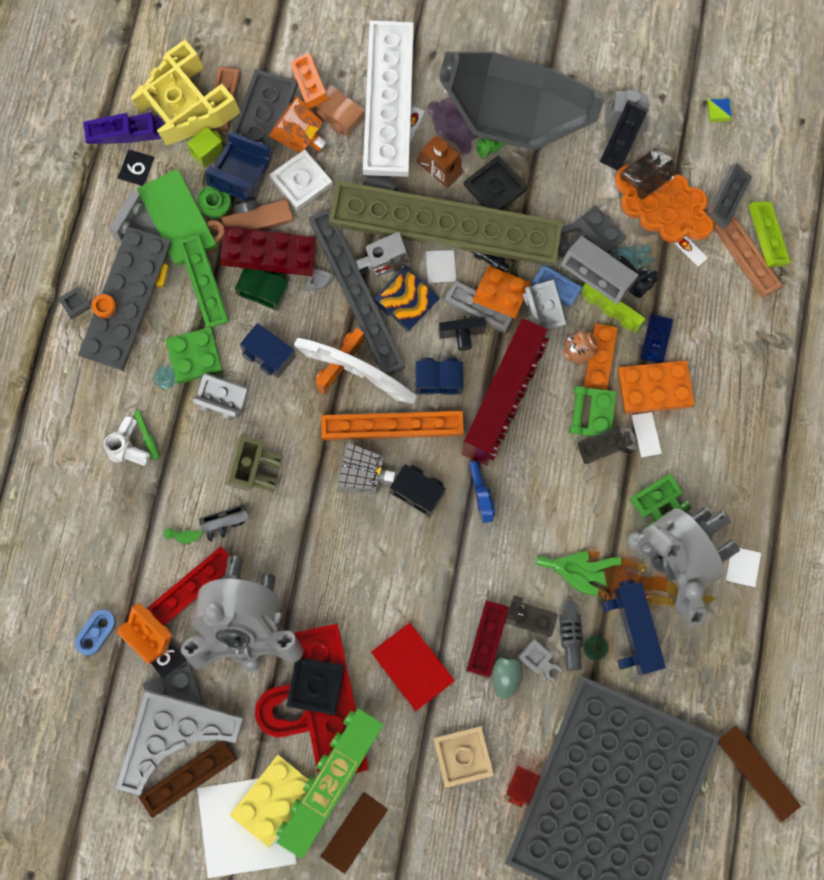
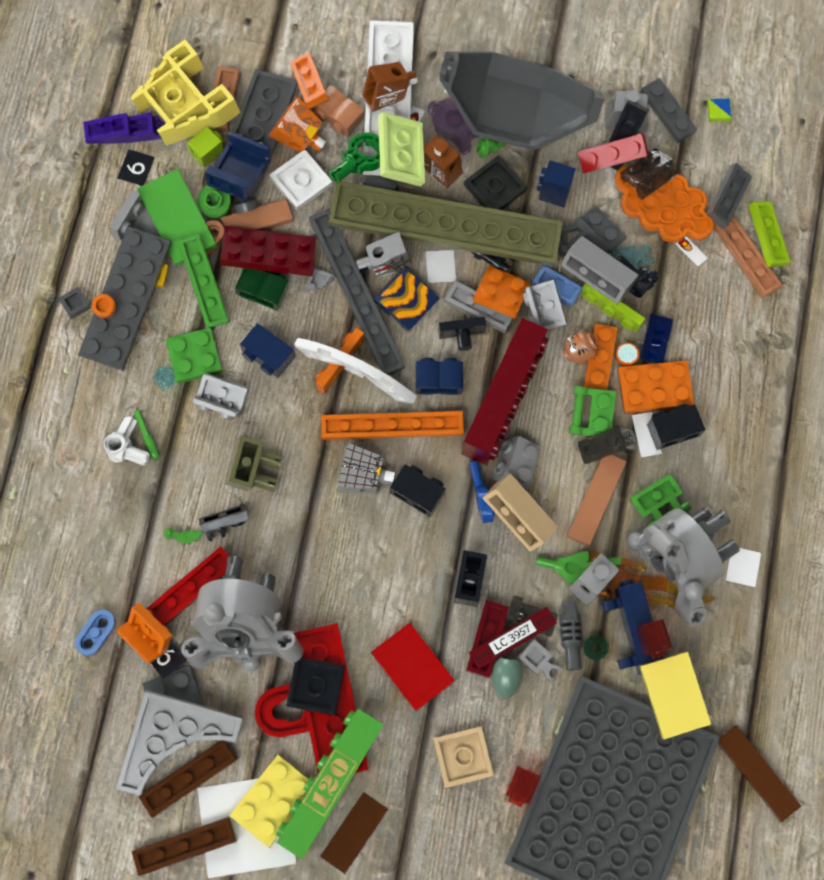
(184, 846): none -> reddish brown tile
(354, 161): none -> green pin
(387, 85): none -> dark orange torso
(401, 149): none -> yellowish green plate
(470, 578): none -> black brick
(512, 638): none -> sticker
(519, 459): none -> light grey bracket
(520, 512): none -> tan brick
(555, 183): none -> dark blue brick
(594, 578): none -> light grey torso
(596, 499): none -> nougat tile
(613, 153): none -> plate
(626, 354): none -> tile
(654, 638): none -> clear red brick
(669, 110): none -> dark grey plate
(675, 426): none -> black brick
(675, 695): none -> light yellow tile

